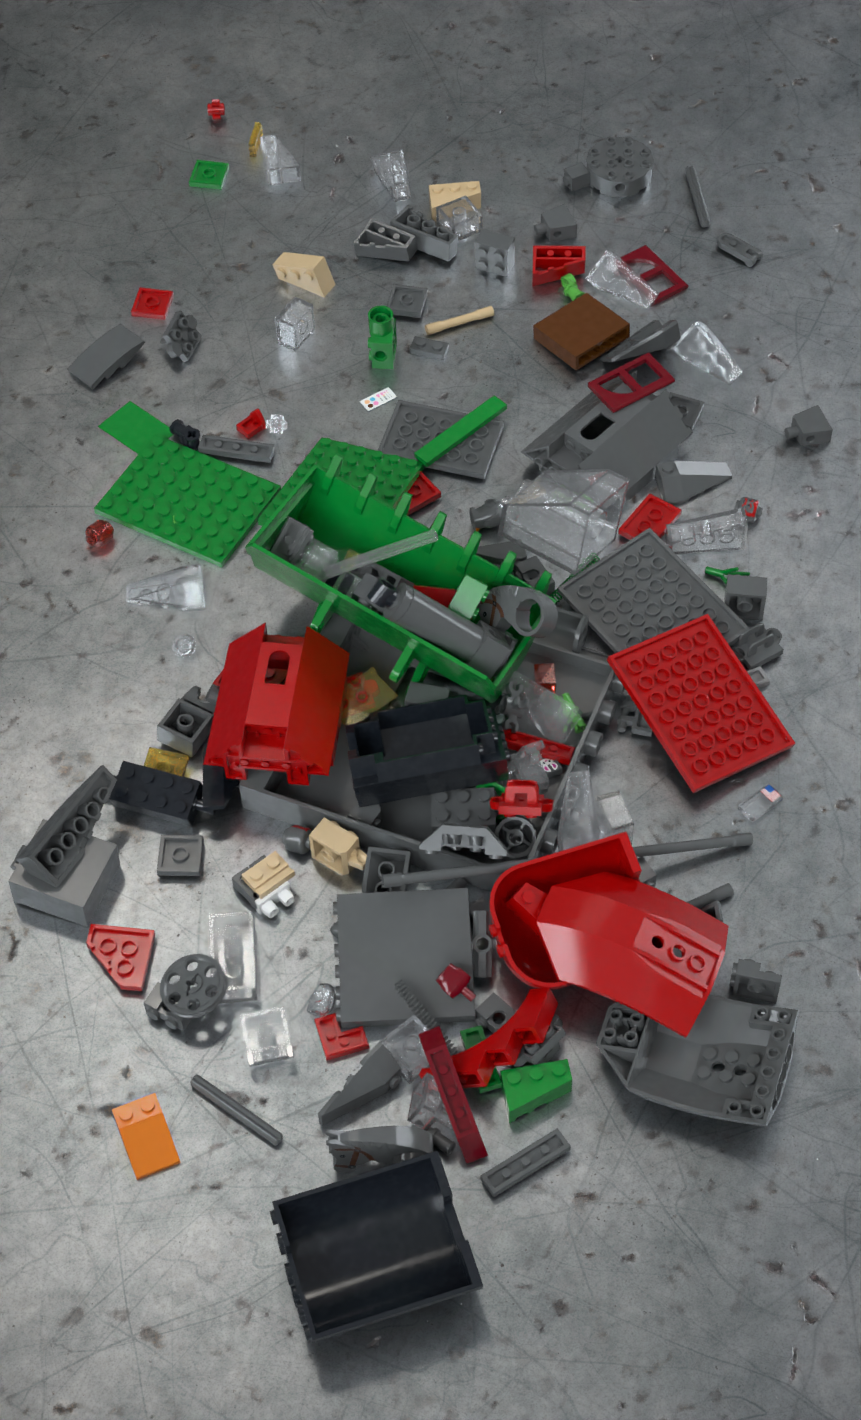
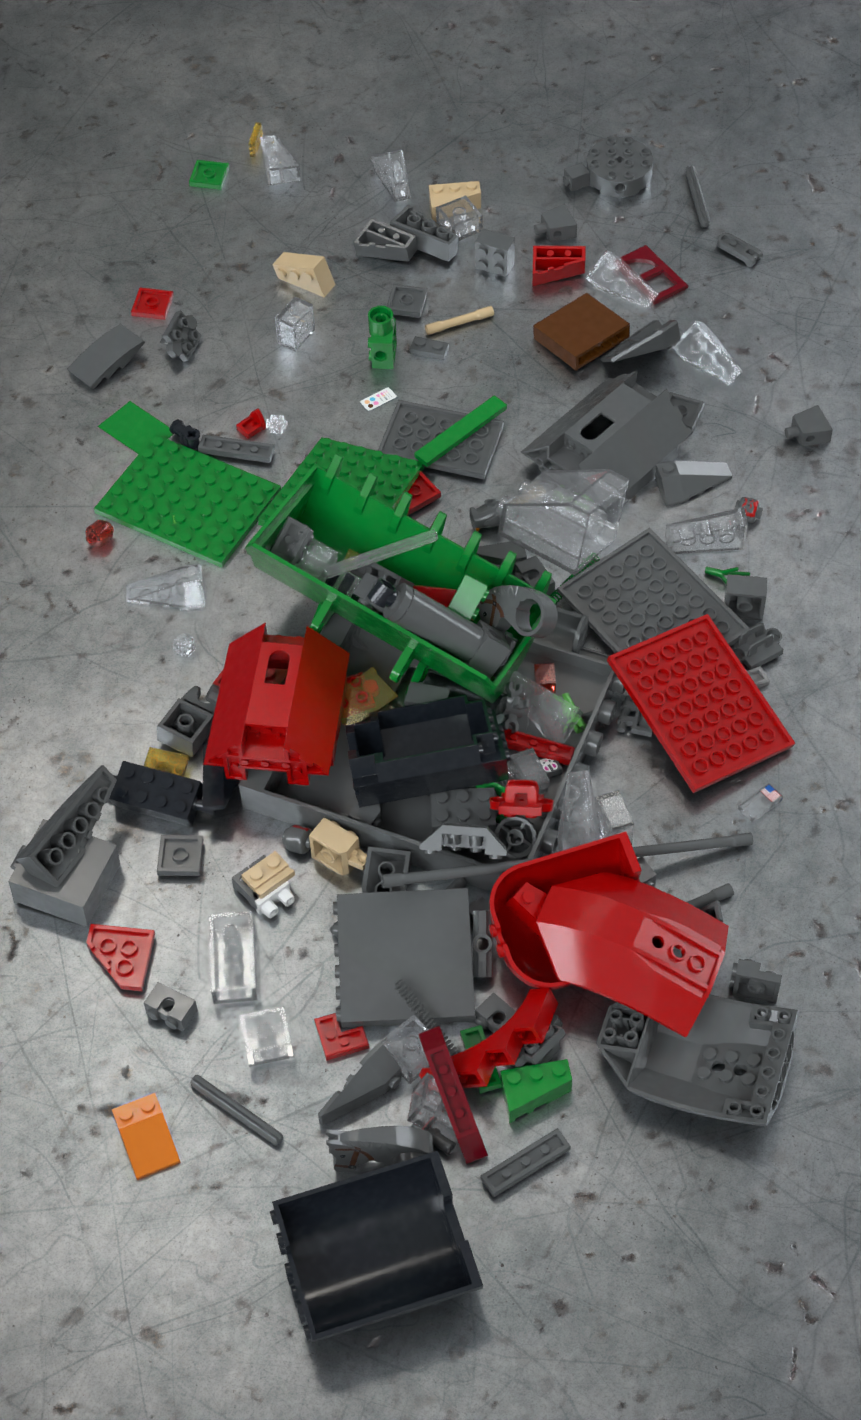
(197, 993): dark grey wedge -> none
(216, 109): red gear -> none
(322, 1001): clear hair -> none
(455, 981): dark red piece -> none
(533, 751): clear tile -> none
(570, 287): bright green connector -> none
(618, 401): dark red window -> none
(652, 514): red plate -> none

